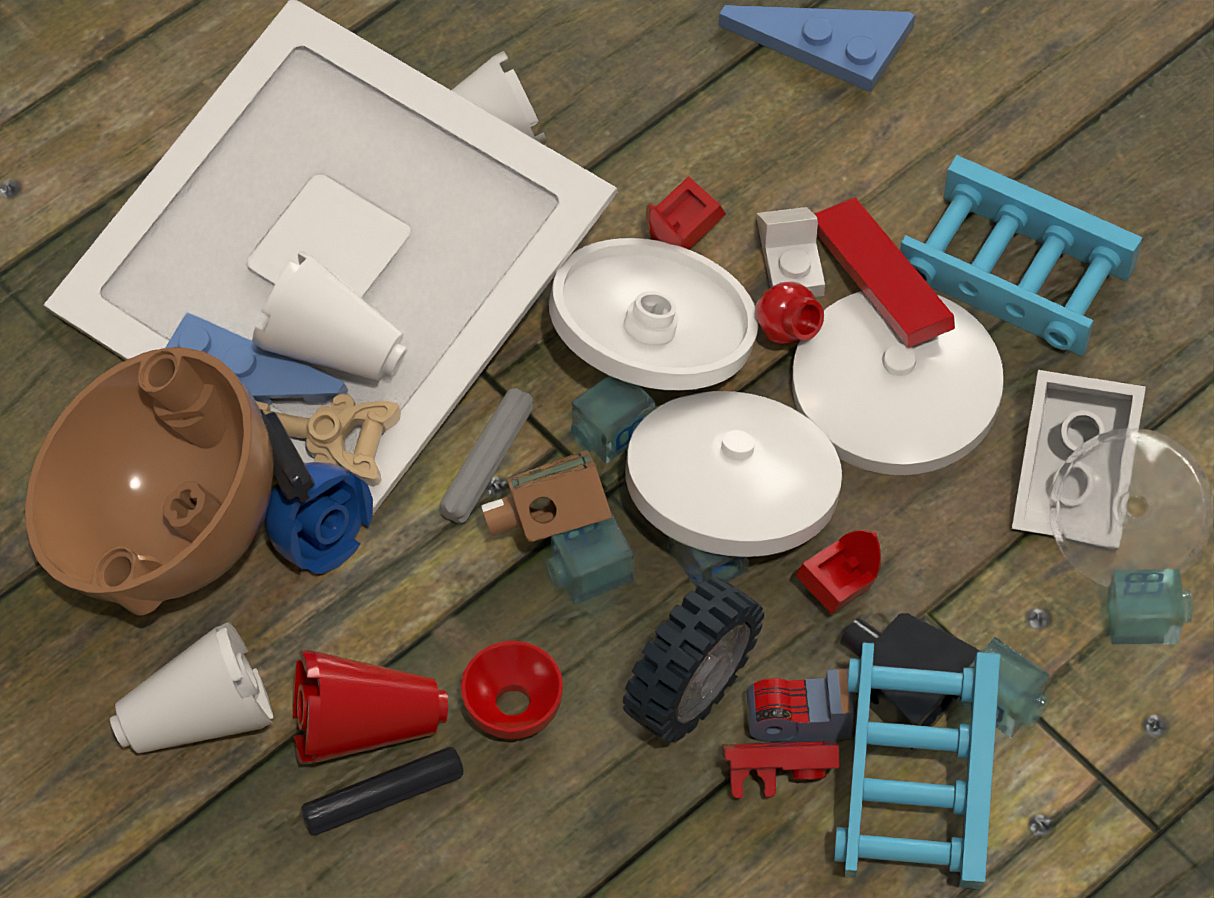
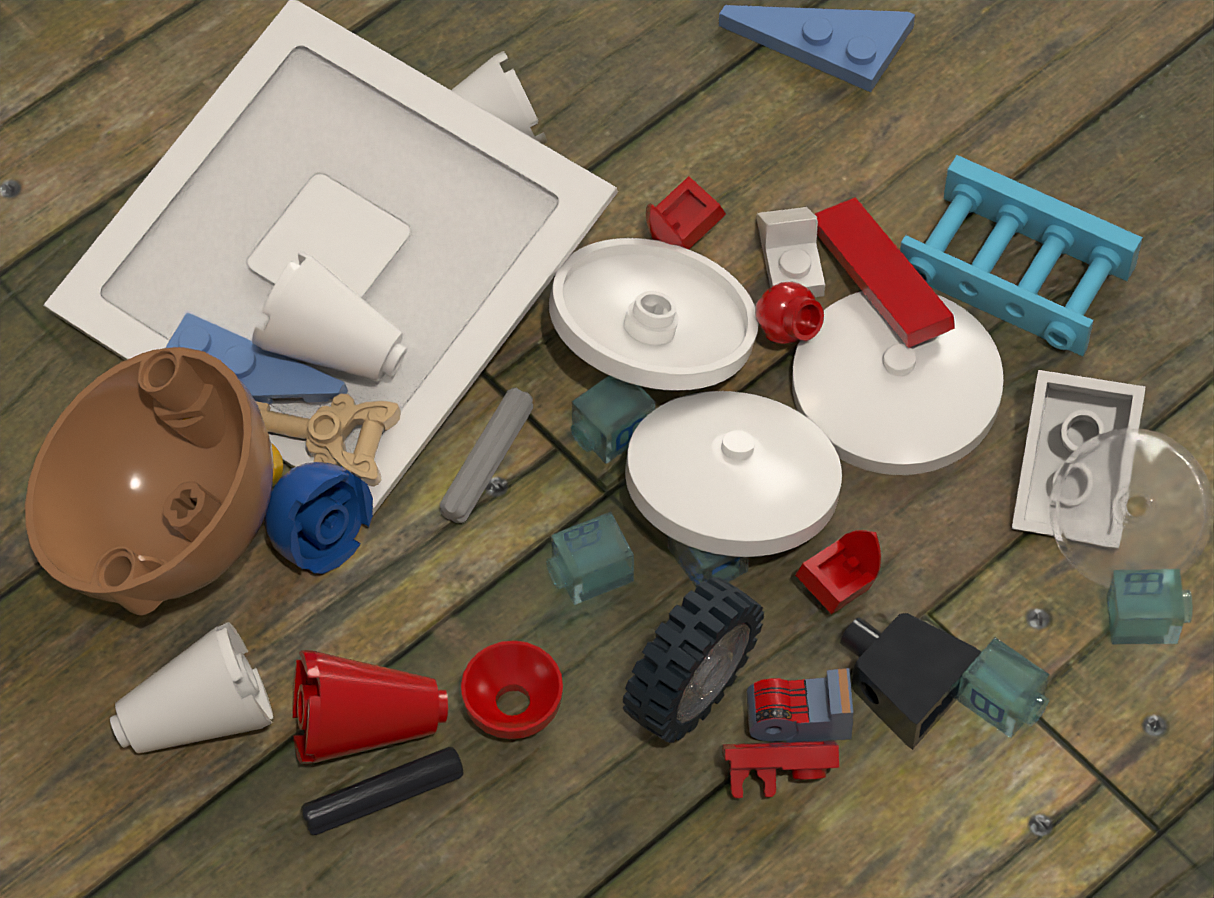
(288, 465): black axle -> none
(573, 493): medium nougat torso -> none
(970, 741): medium azure fence -> none

